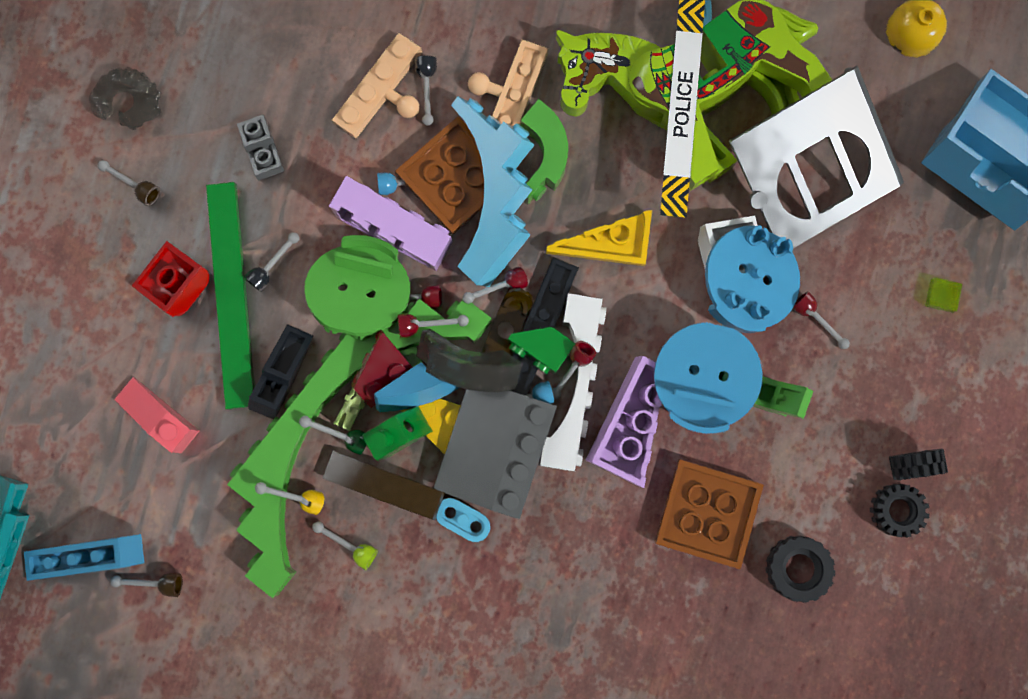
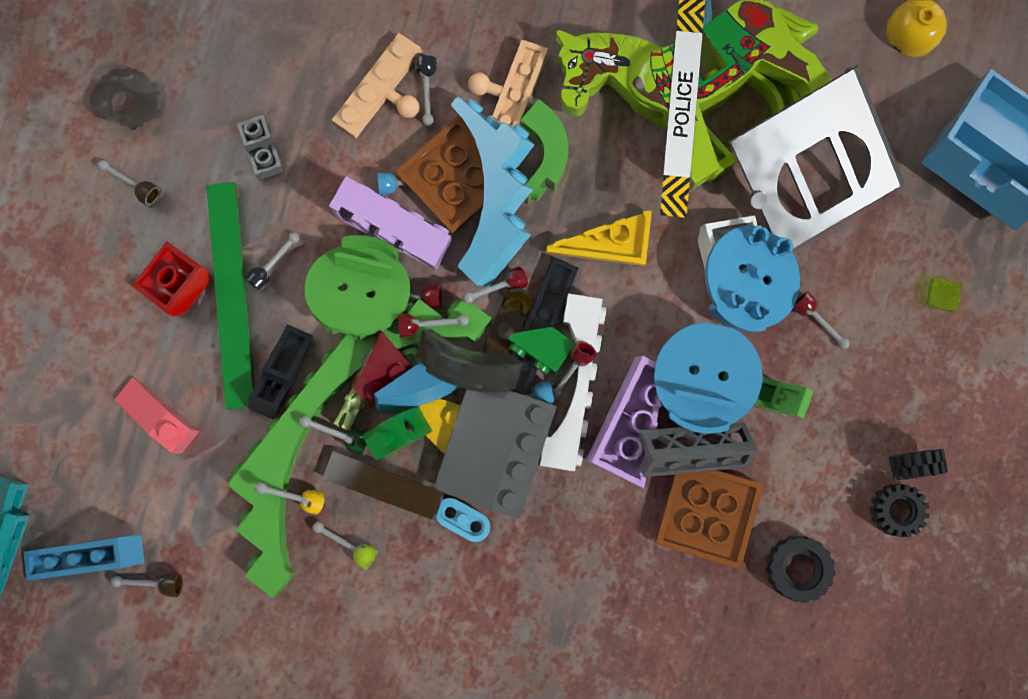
(700, 456): none -> dark grey fence

